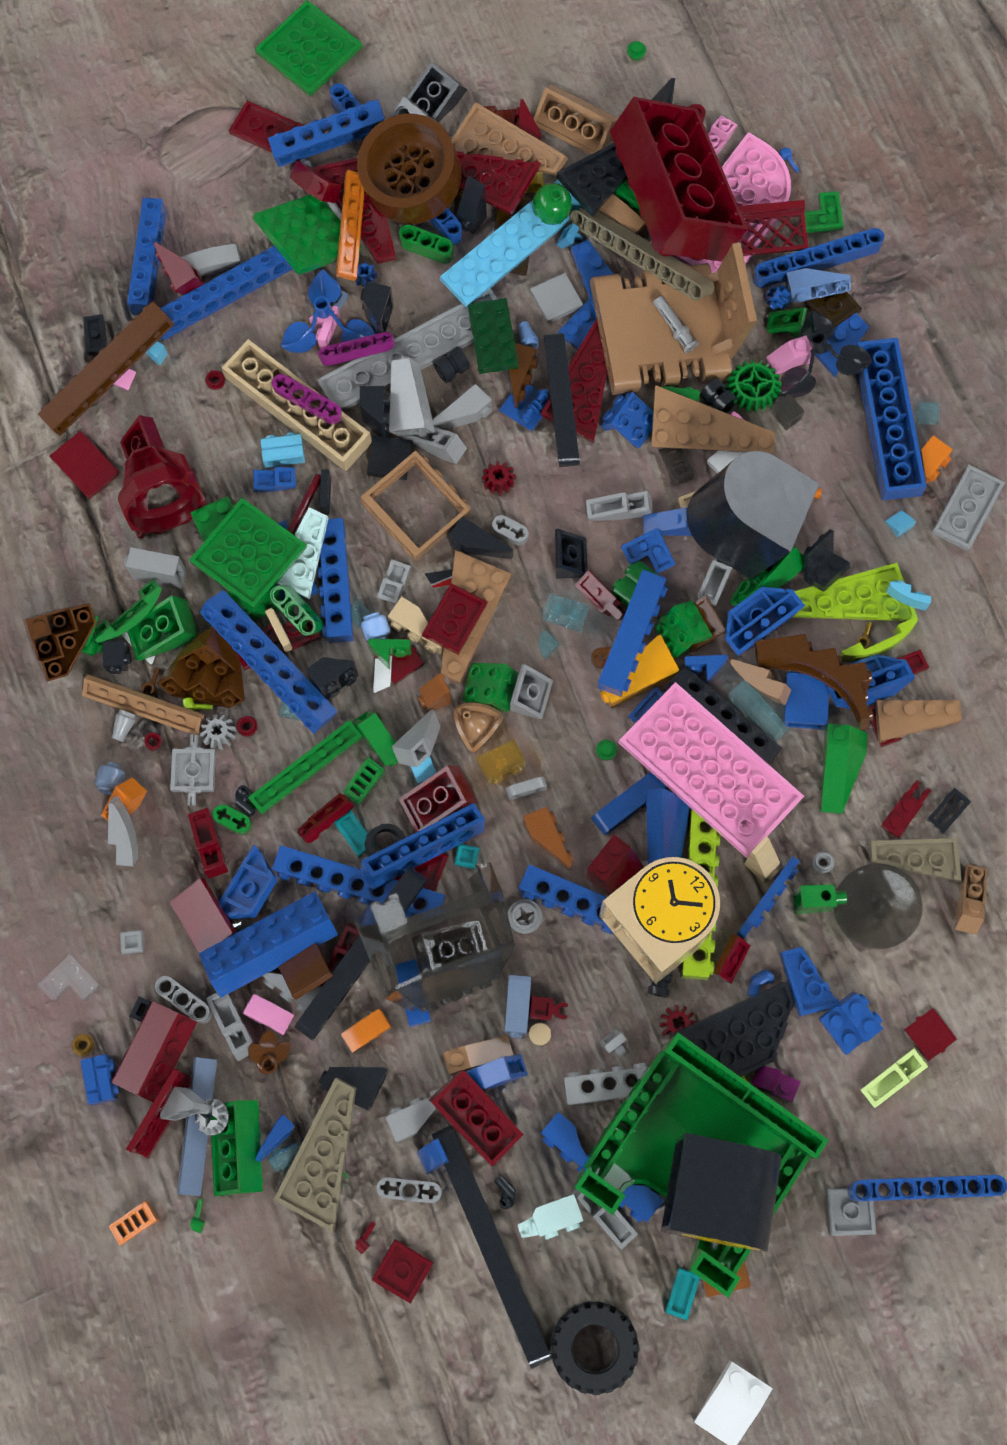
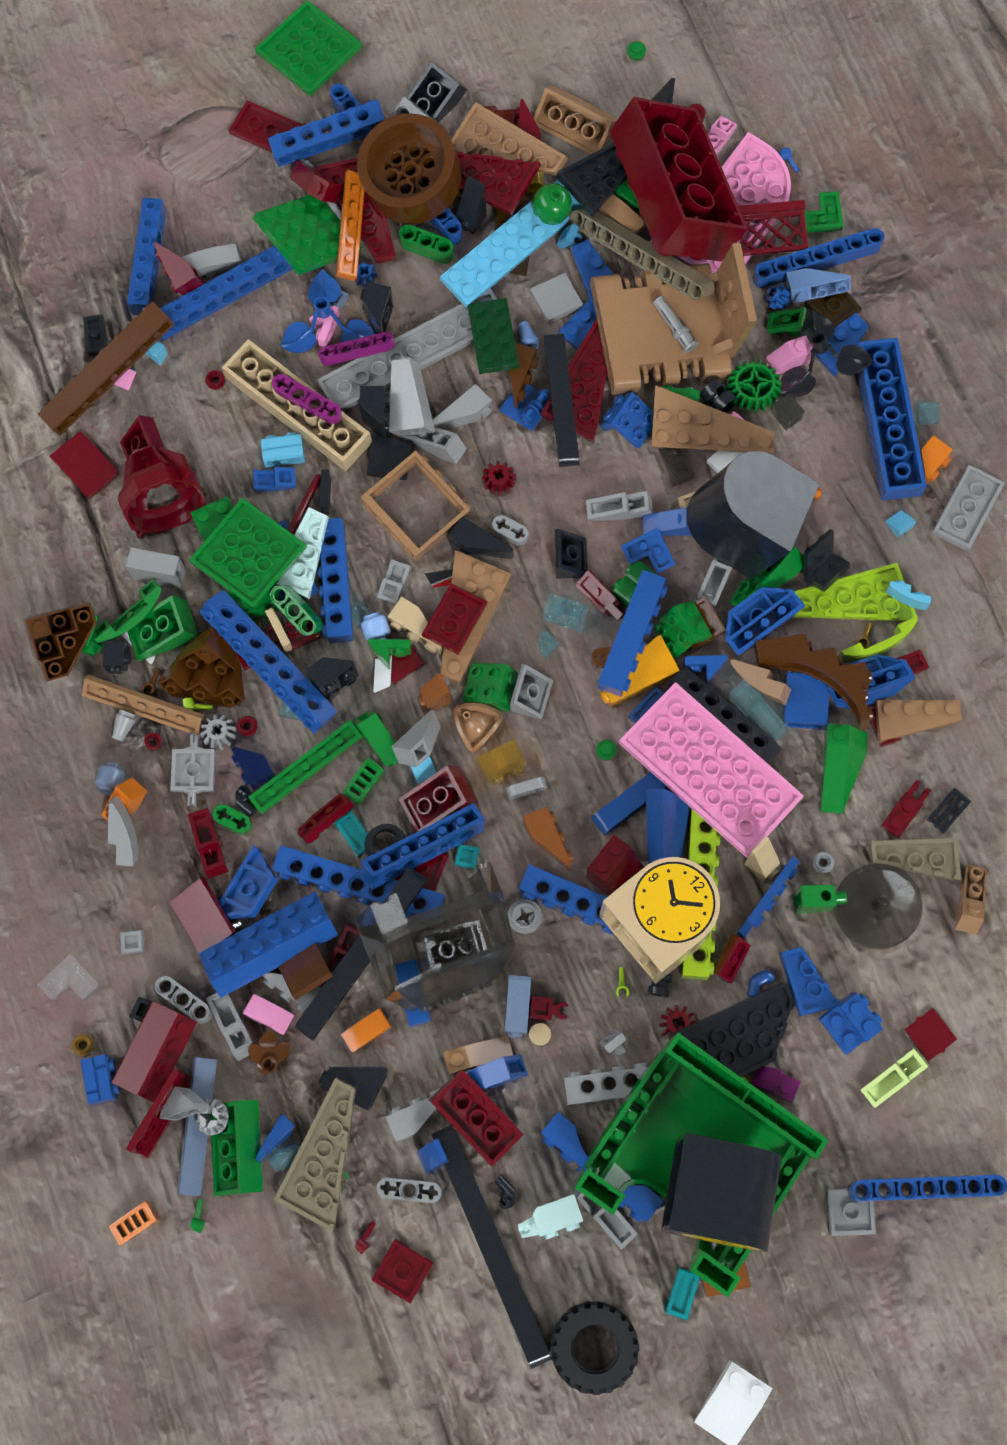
(254, 766): none -> clear blue slope
(454, 363): black wheel -> none
(621, 982): none -> lime hand

